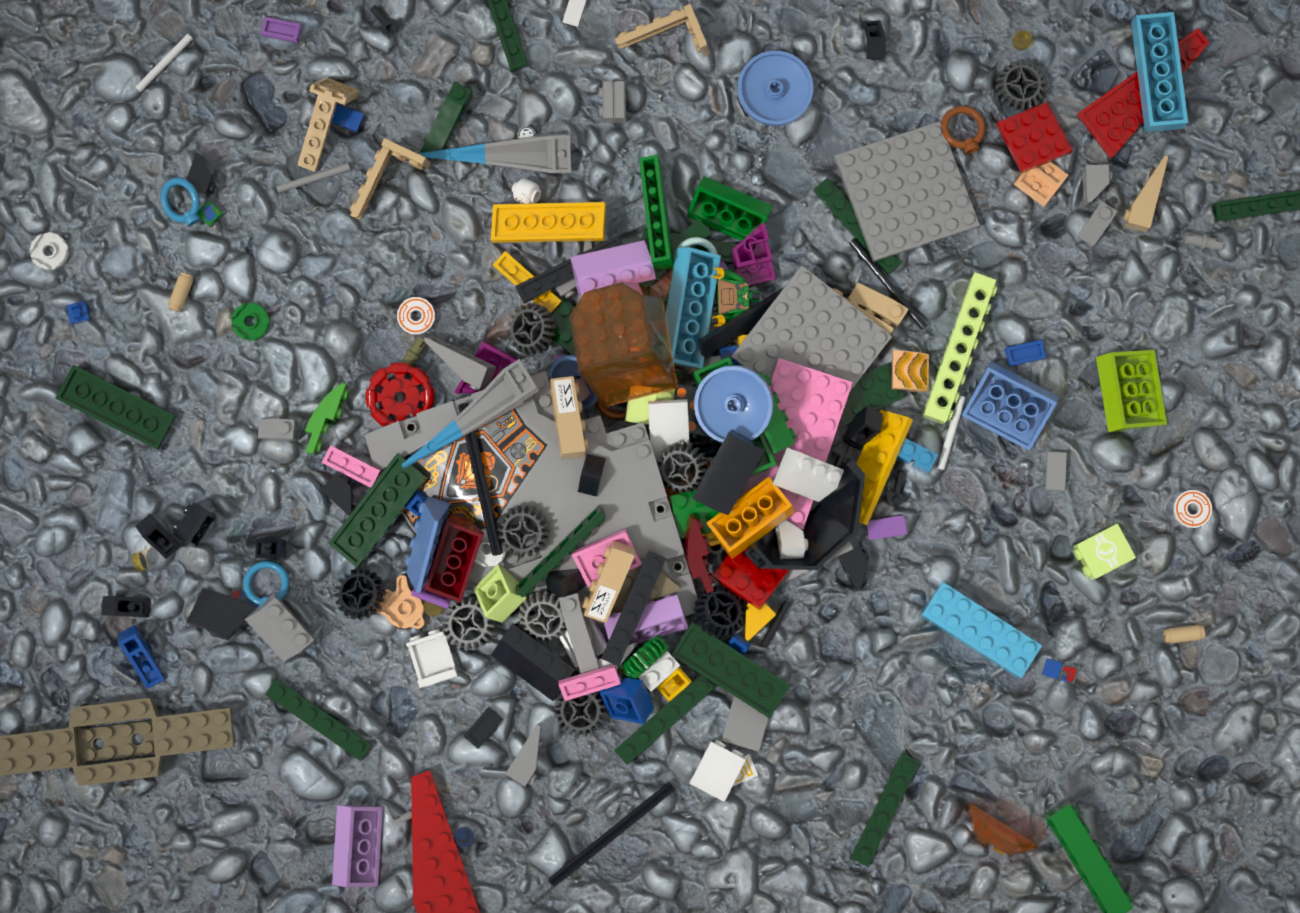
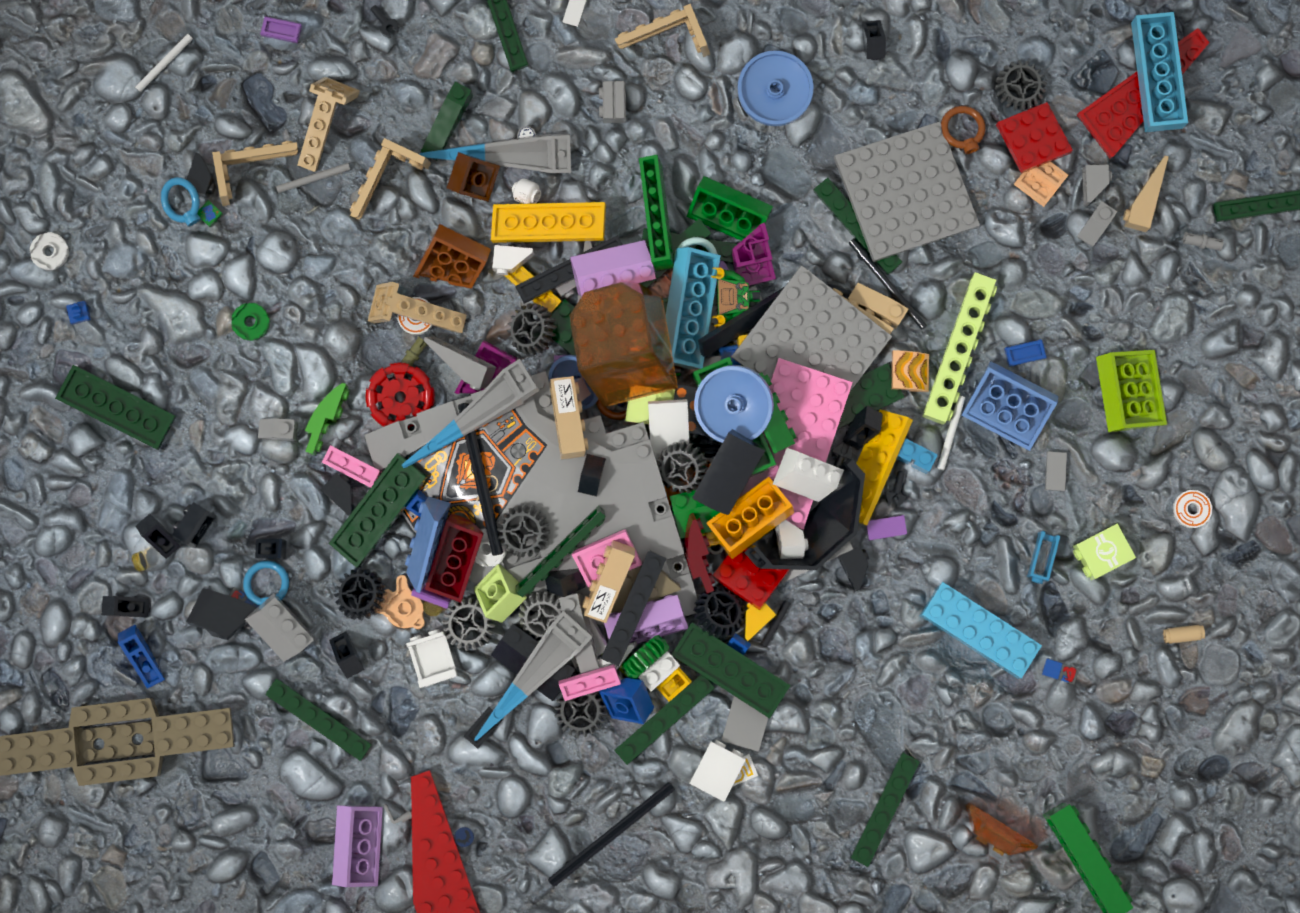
(180, 292): tan piece -> none
(247, 155): none -> tan bracket
(346, 655): none -> black slope
(347, 118): blue tile -> none
(388, 301): none -> tan bracket
(452, 258): none -> dark orange wedge
(473, 177): none -> reddish brown slope
(509, 259): none -> white slope
(525, 763): light grey slope -> none
(557, 647): none -> light grey plate
(1021, 40): clear yellow tile -> none
(1043, 557): none -> dark azure window

